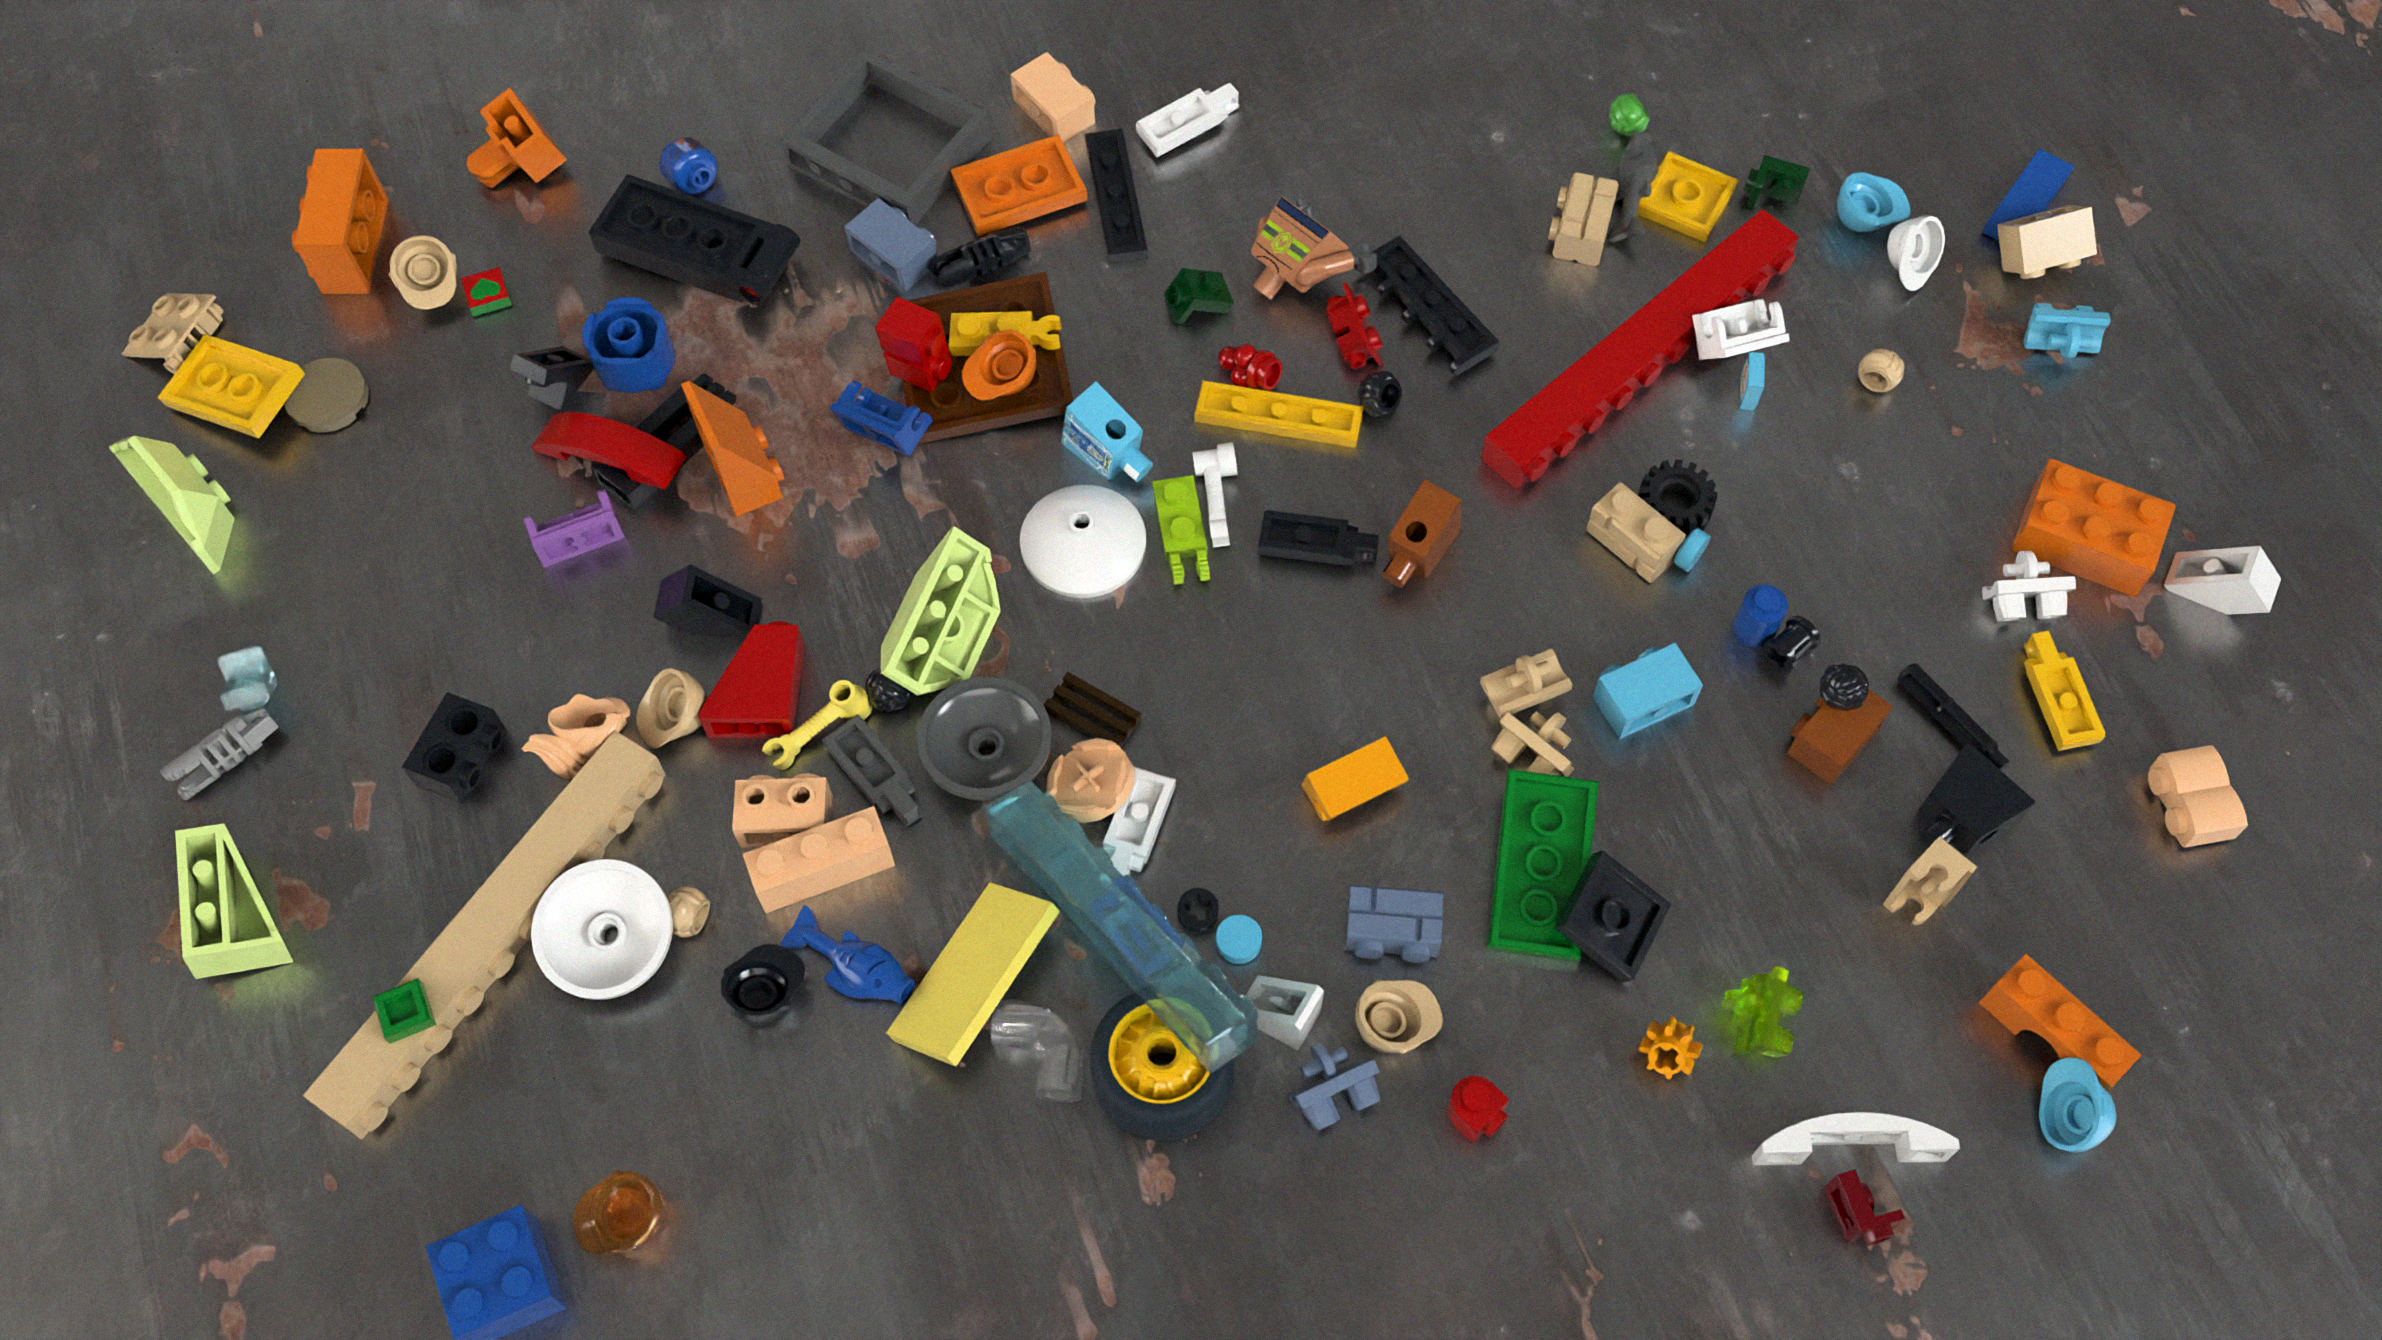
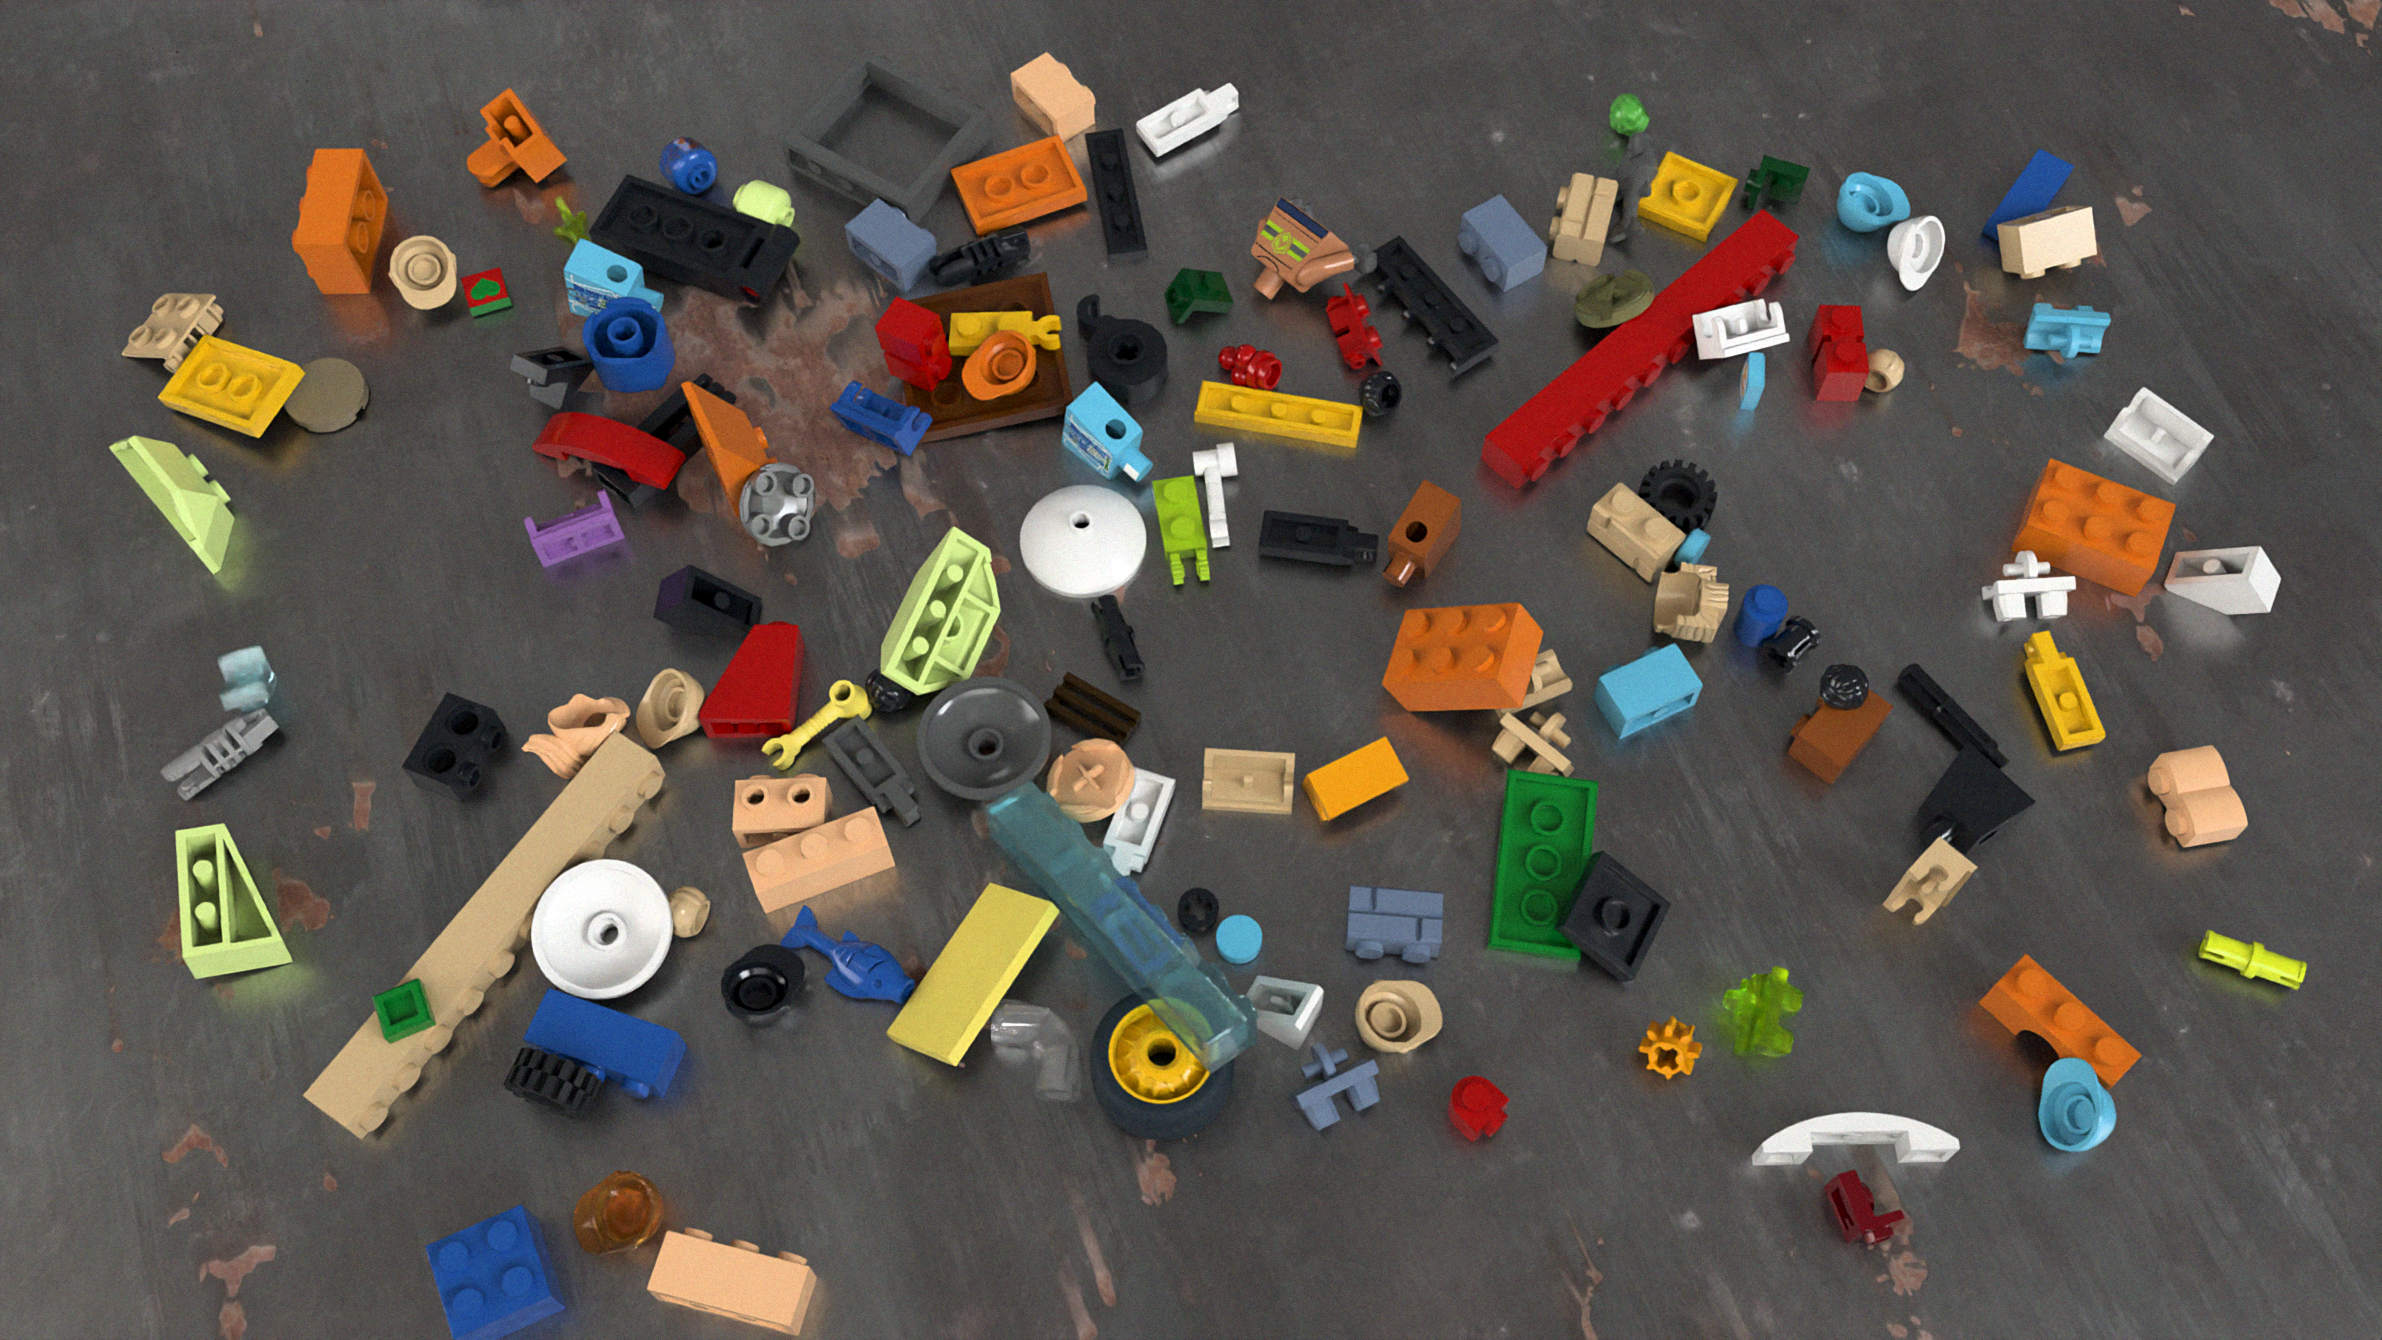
(552, 1083): none -> black tyre
(573, 226): none -> clear neon green bar
(599, 276): none -> medium azure torso
(607, 1043): none -> blue brick
(733, 1280): none -> light nougat brick
(764, 202): none -> yellowish green head
(777, 504): none -> flat silver dish
(1117, 637): none -> black pin
(1122, 354): none -> black piece
(1248, 781): none -> tan hinge
(1463, 657): none -> orange brick
(1502, 243): none -> sand blue brick
(1614, 300): none -> olive tile
(1690, 603): none -> tan hair
(1838, 353): none -> red piece
(2158, 436): none -> white hinge
(2252, 960): none -> neon yellow pin

